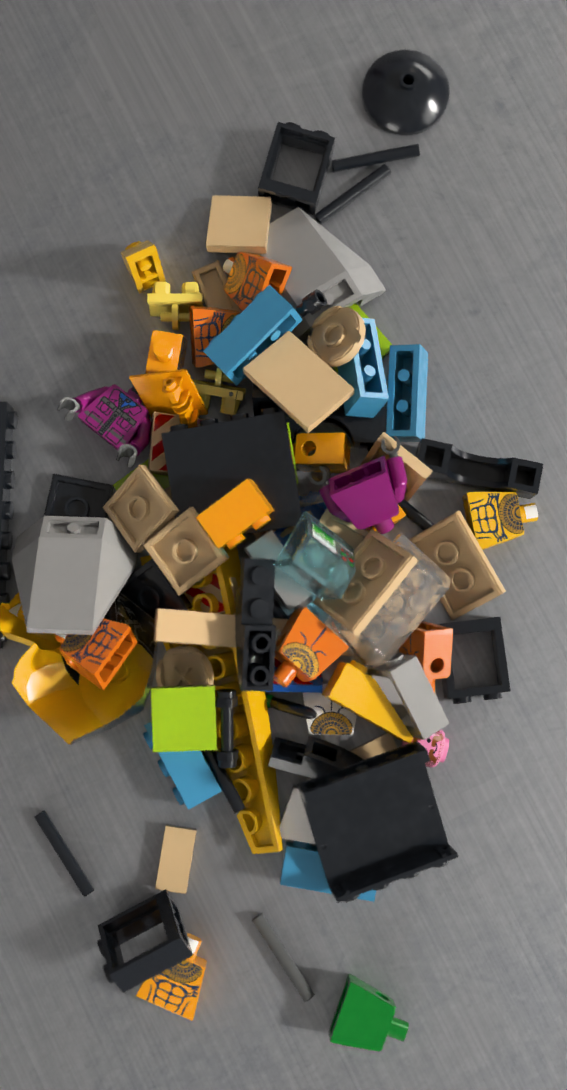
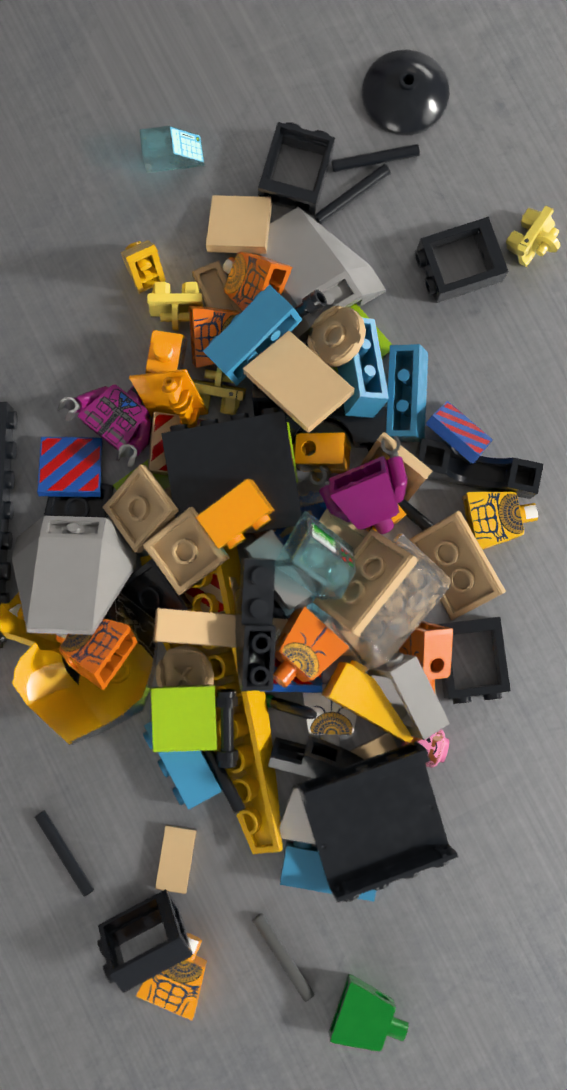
(70, 467): none -> tile
(170, 149): none -> clear light blue slope
(459, 432): none -> blue tile
(489, 250): none -> black window
(538, 239): none -> light yellow hips

